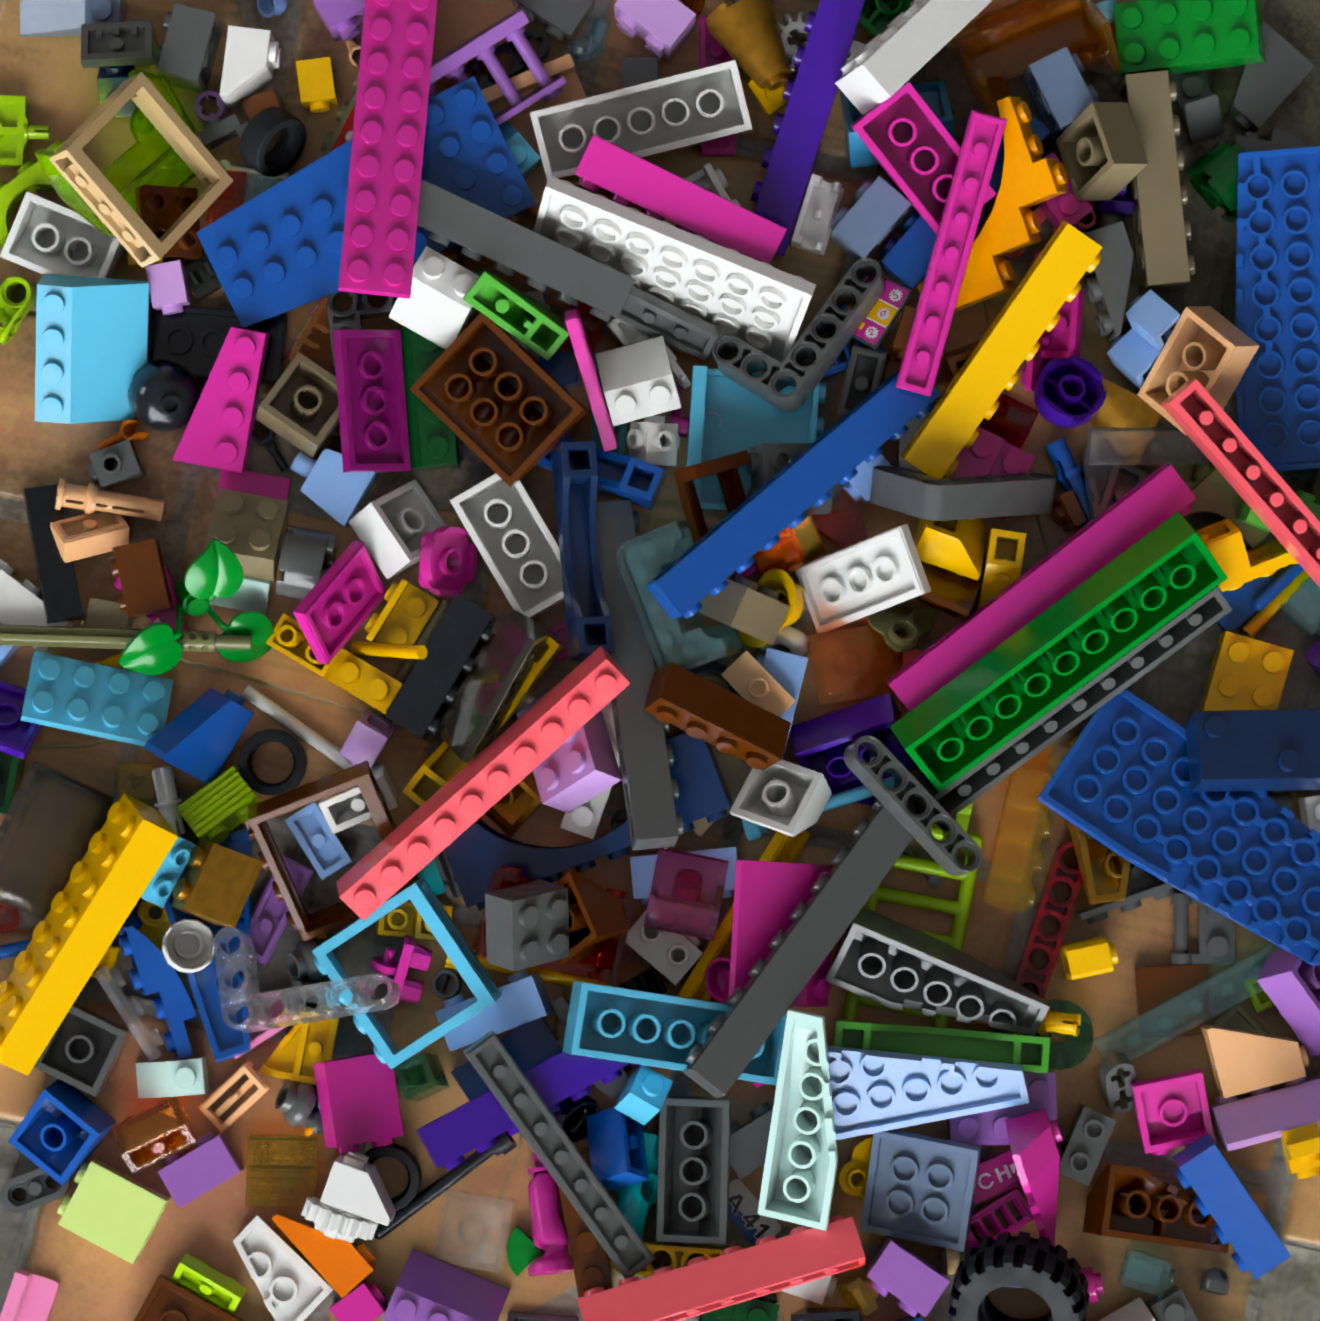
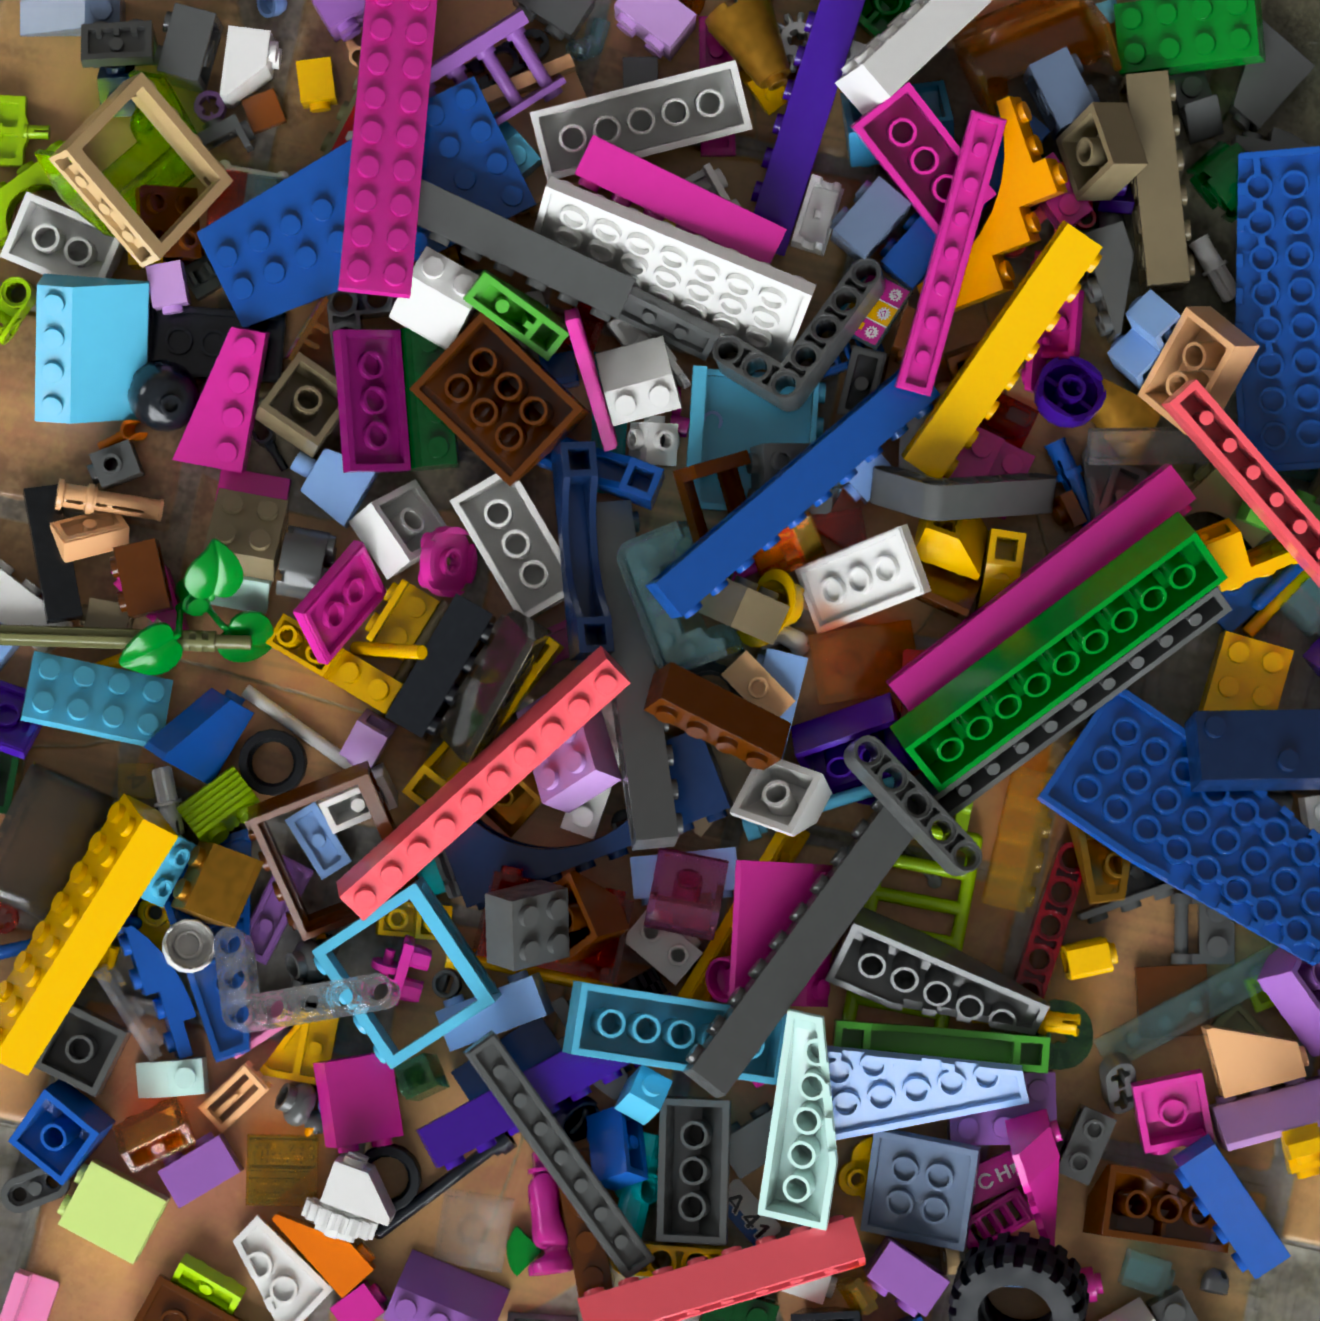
(260, 132): black tyre -> none
(903, 621): olive plate -> none
(1214, 268): none -> white axle

